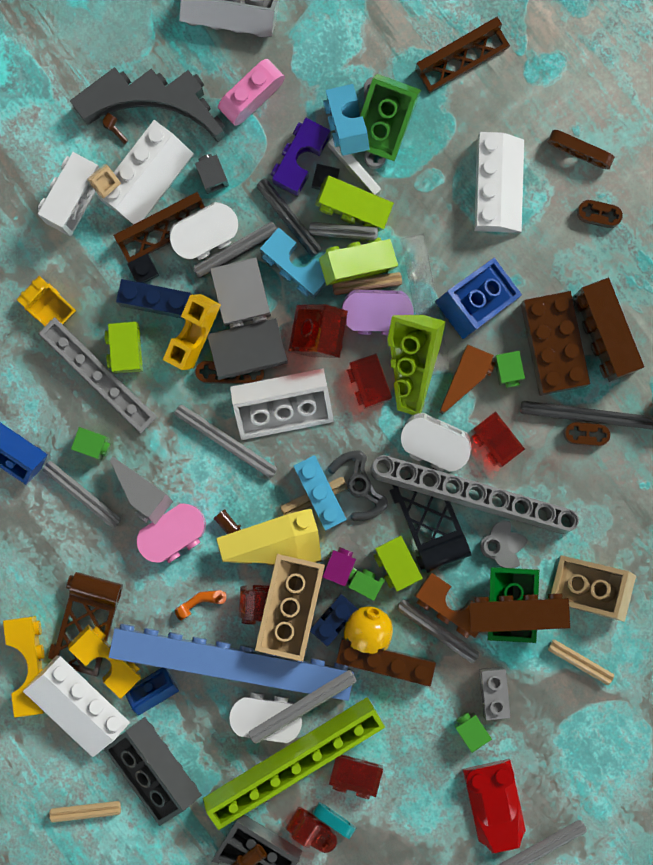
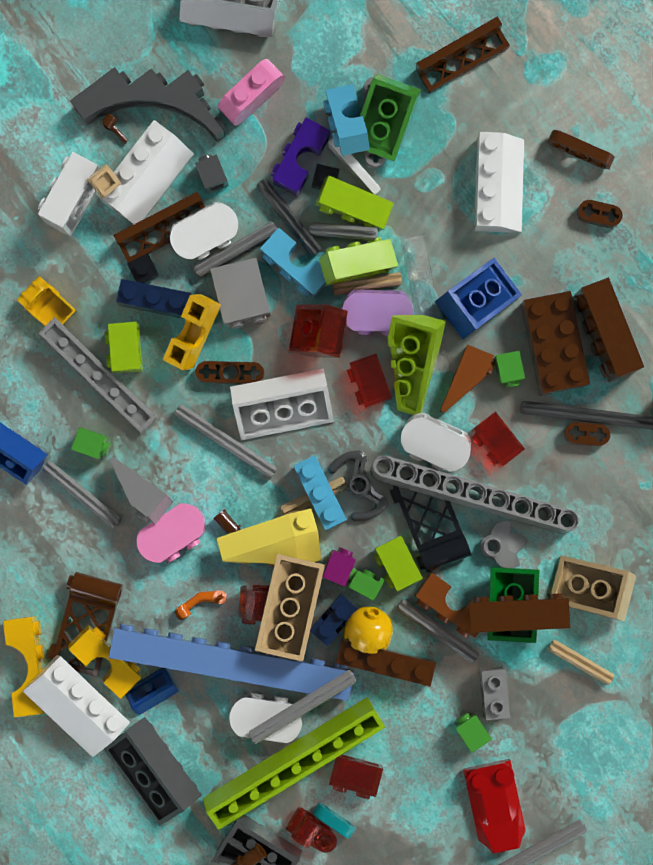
(85, 811): tan axle -> none
(247, 349): dark grey tile -> none

